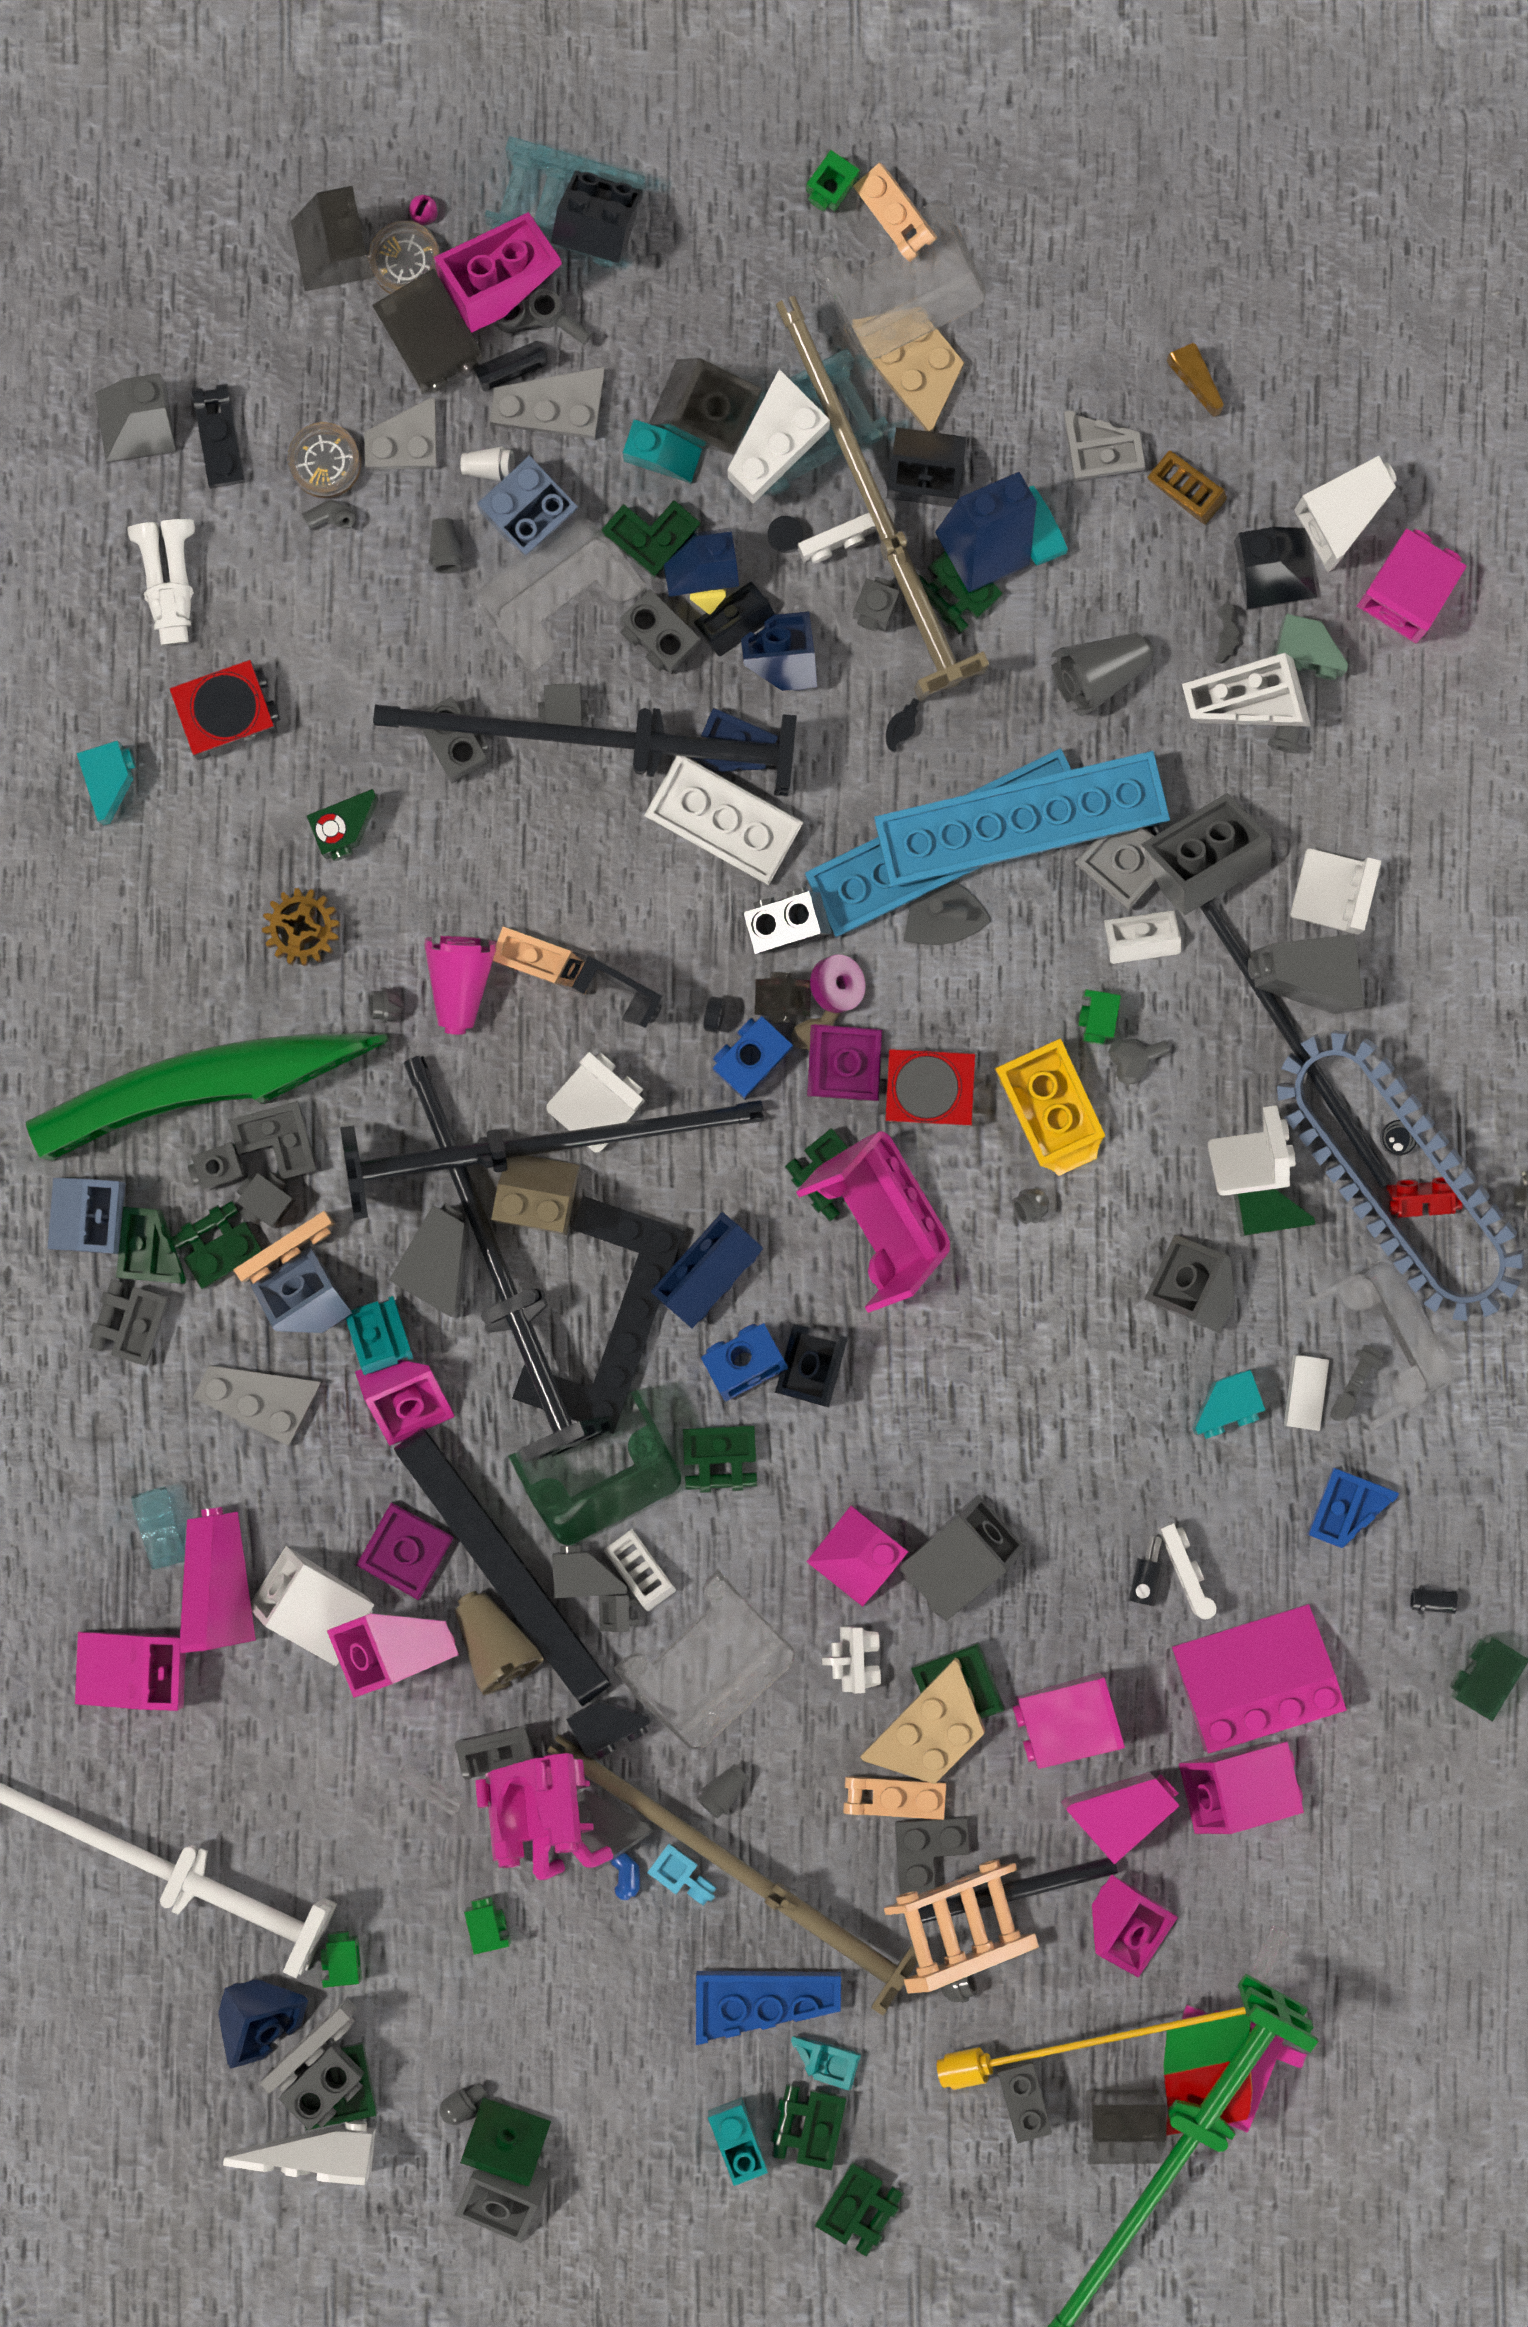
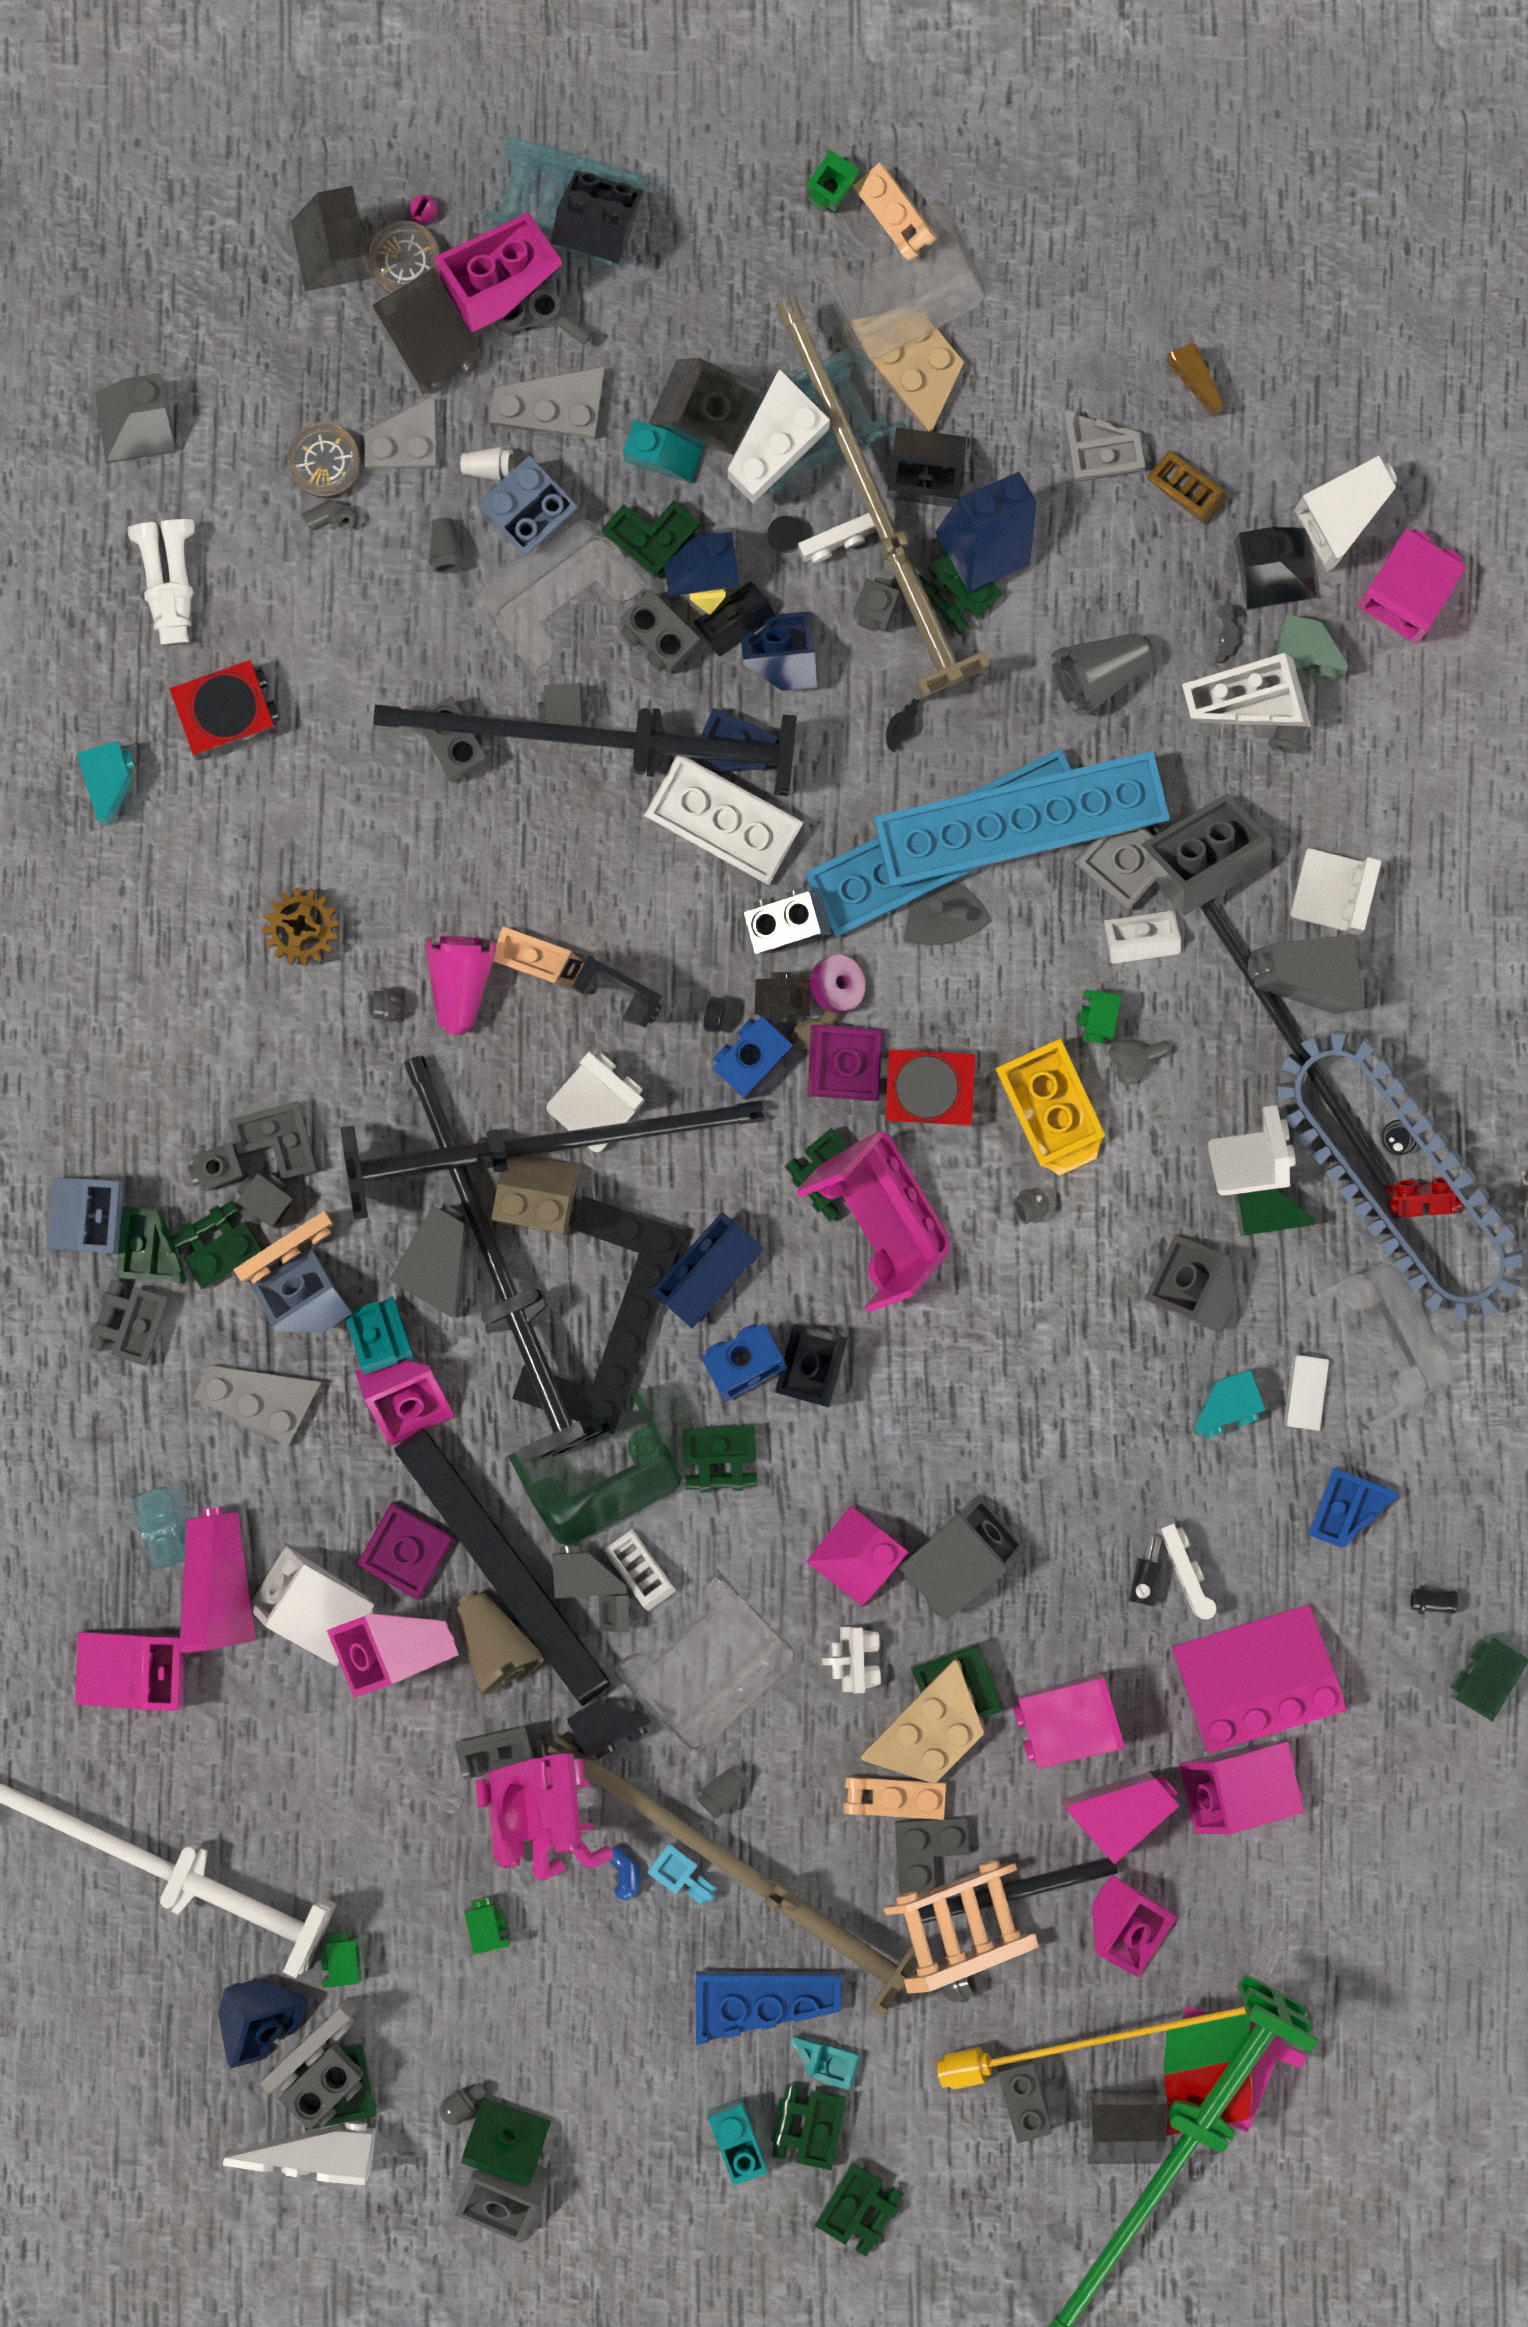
(218, 437): black plate -> none
(224, 1072): green slope -> none
(342, 824): dark green slope -> none
(511, 366): black slope -> none
(611, 1826): dark grey wing -> none
(1047, 537): teal slope -> none
(1368, 1358): dark grey hinge -> none

